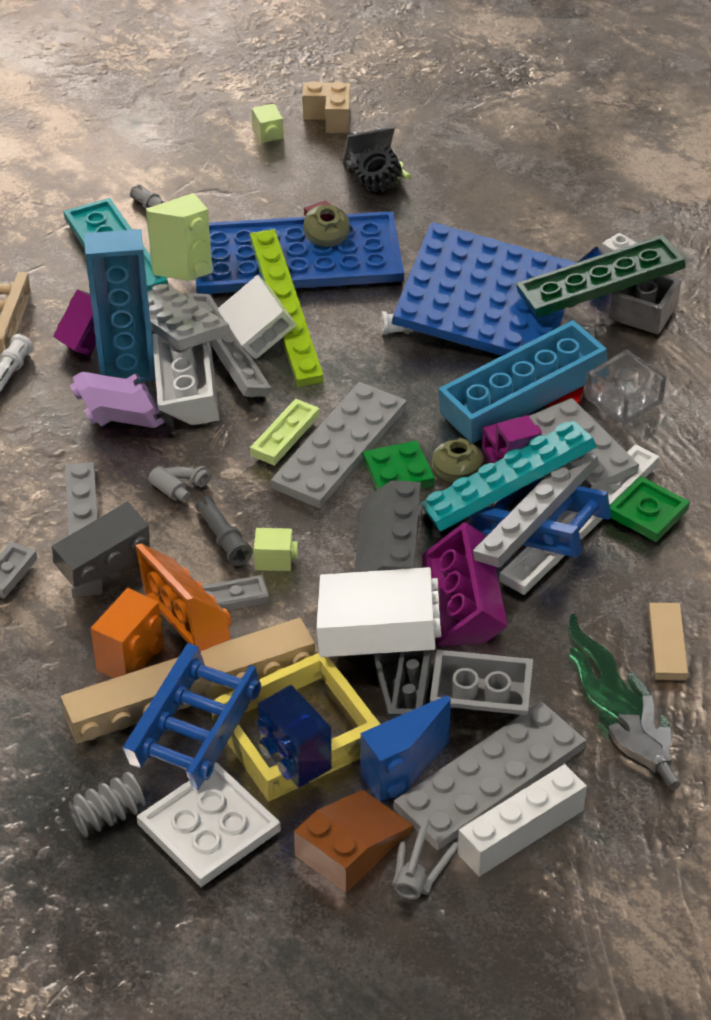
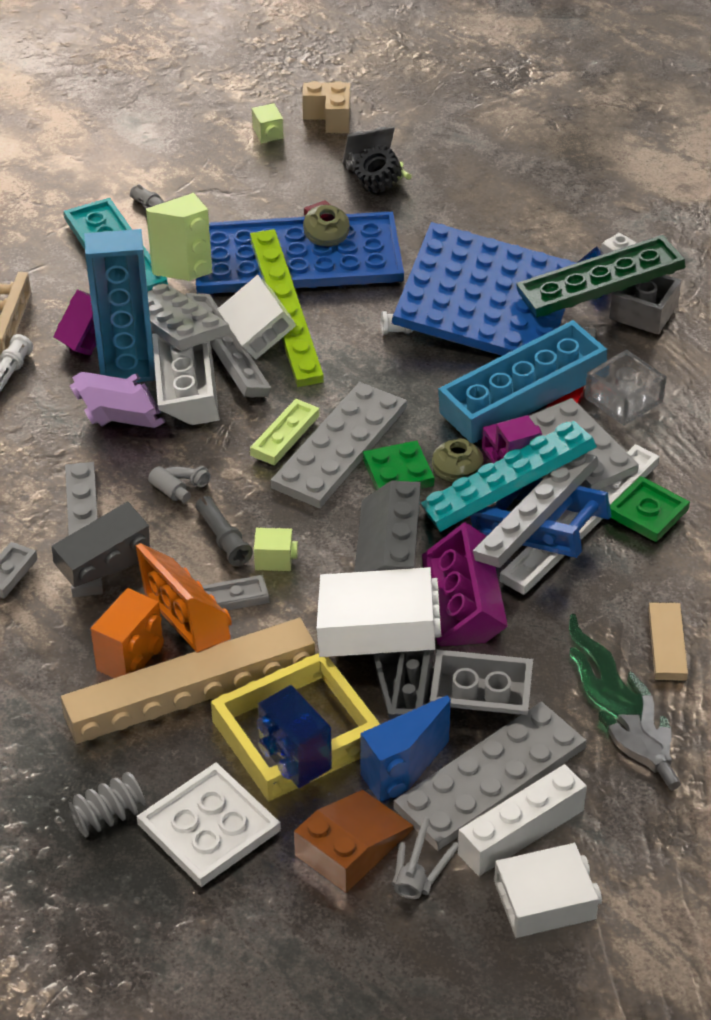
(175, 692): blue fence -> none
(546, 889): none -> white brick

